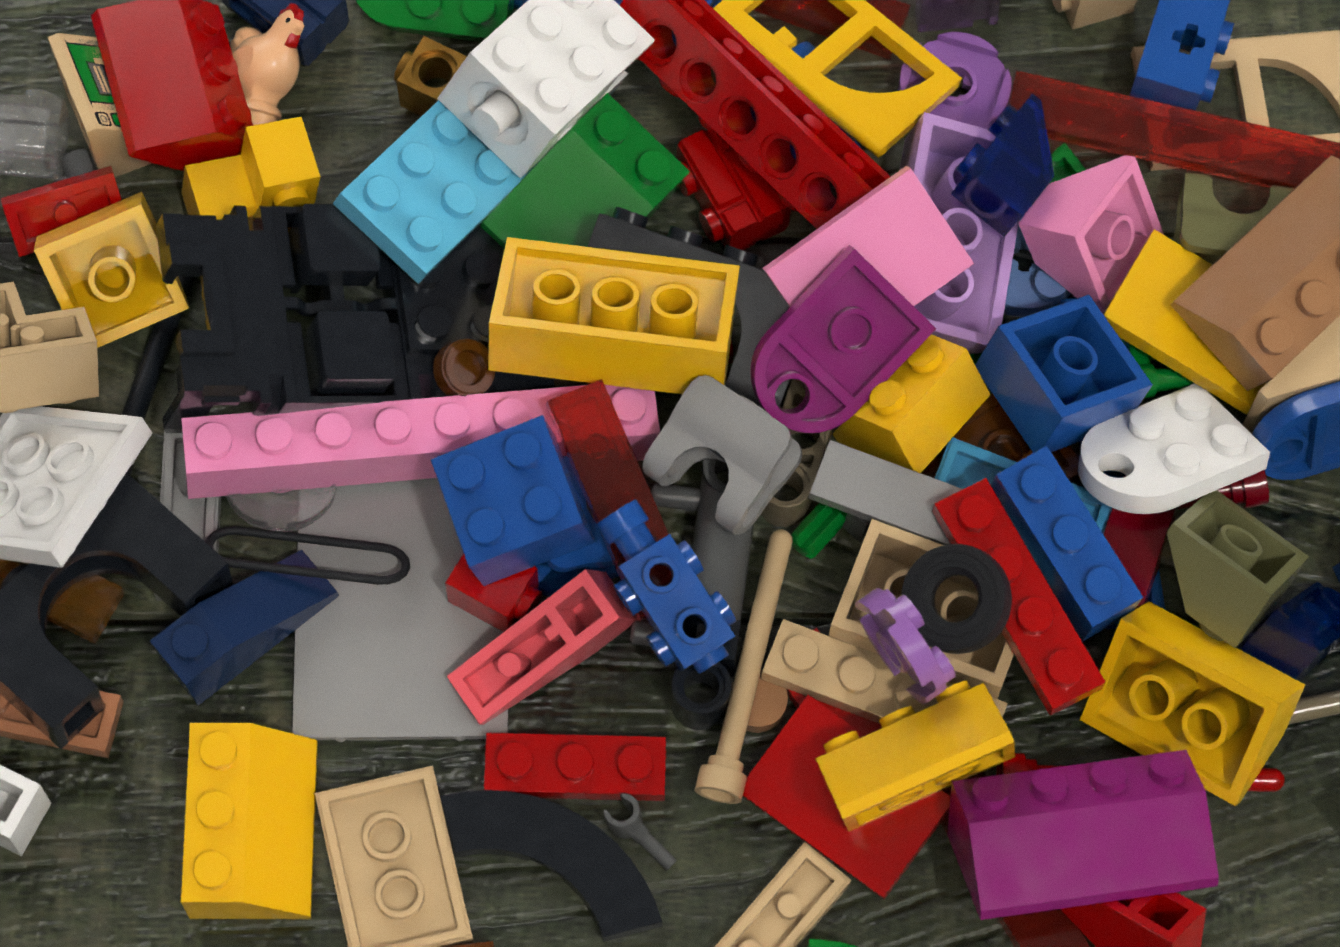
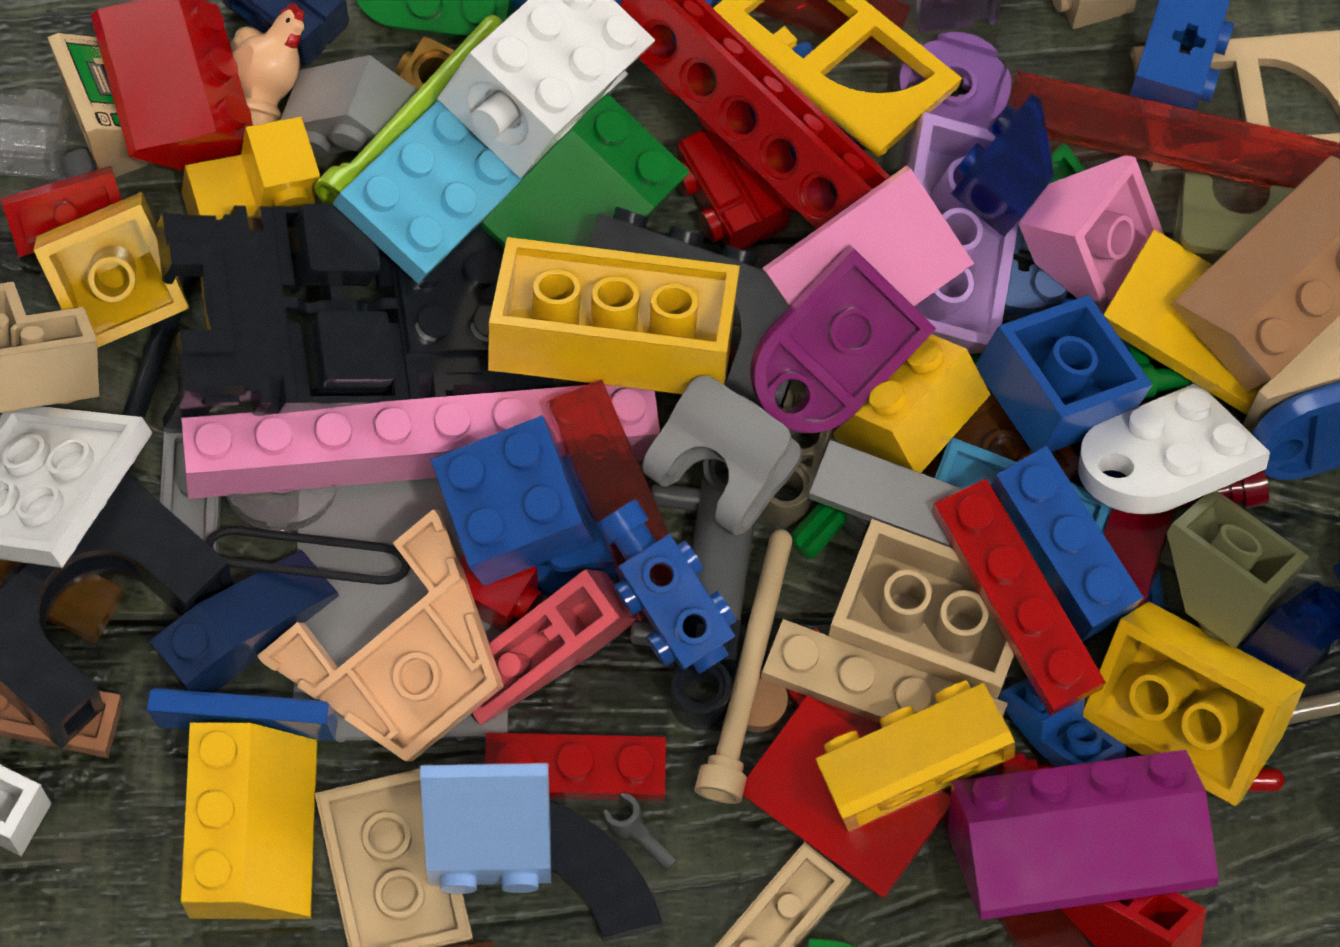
(296, 716): none -> blue tile
(339, 177): none -> lime piece
(346, 103): none -> light grey brick
(419, 670): none -> light nougat wing
(463, 368): reddish brown tile -> none
(486, 826): none -> light blue slope
(894, 633): medium lavender plate -> none
(993, 597): black tyre -> none
(1062, 737): none -> blue slope

